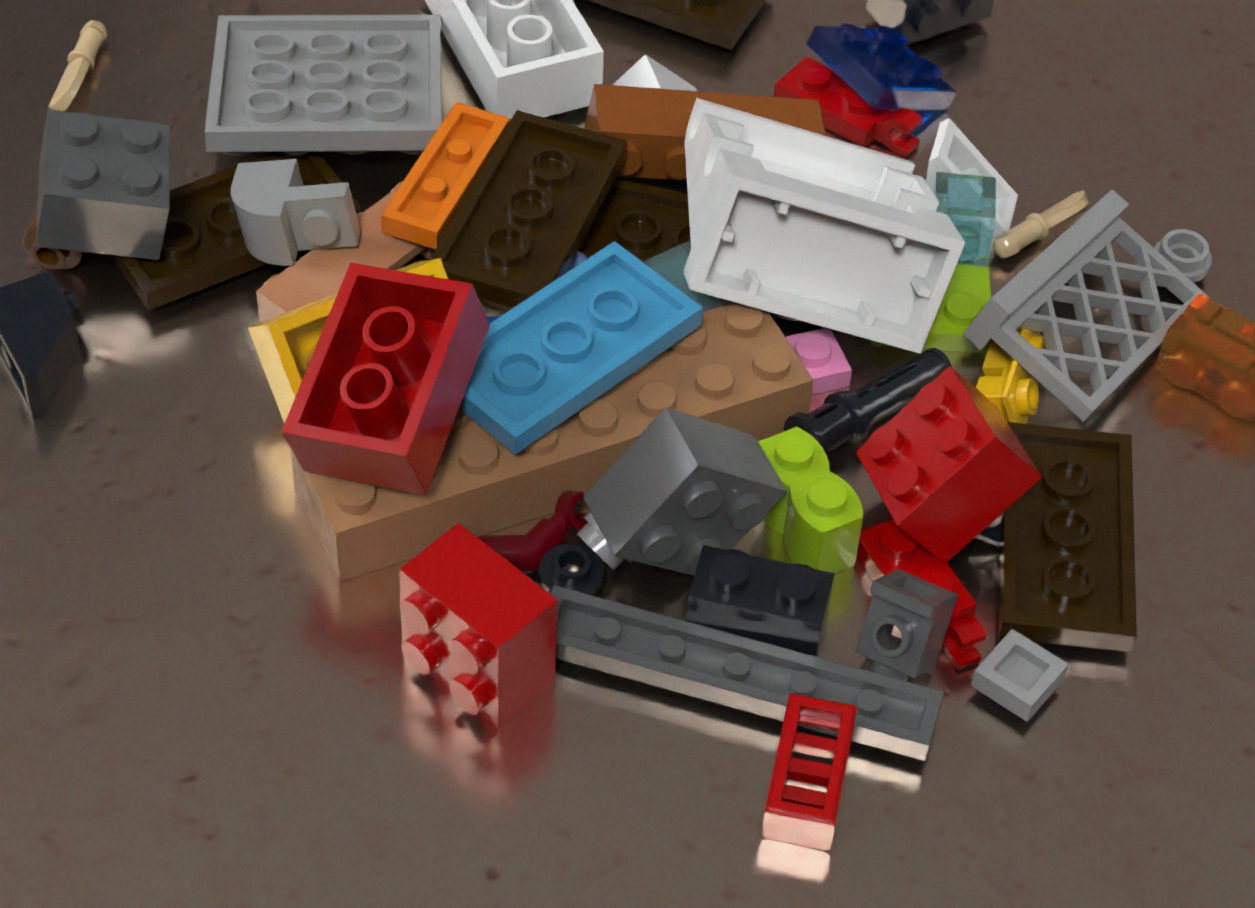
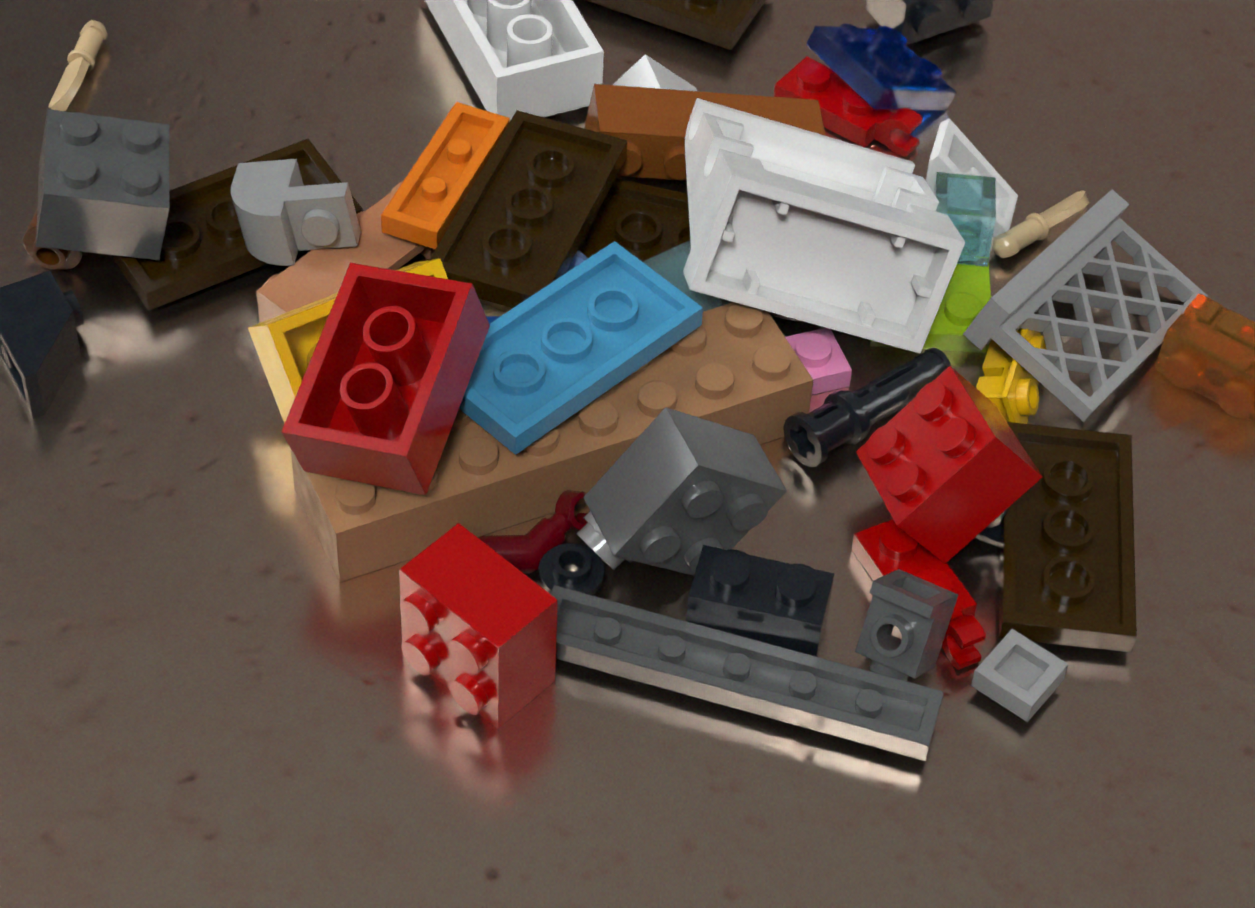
(324, 84): light grey plate -> none
(803, 814): red slope -> none
(819, 510): lime brick -> none
(1187, 252): light grey plate -> none

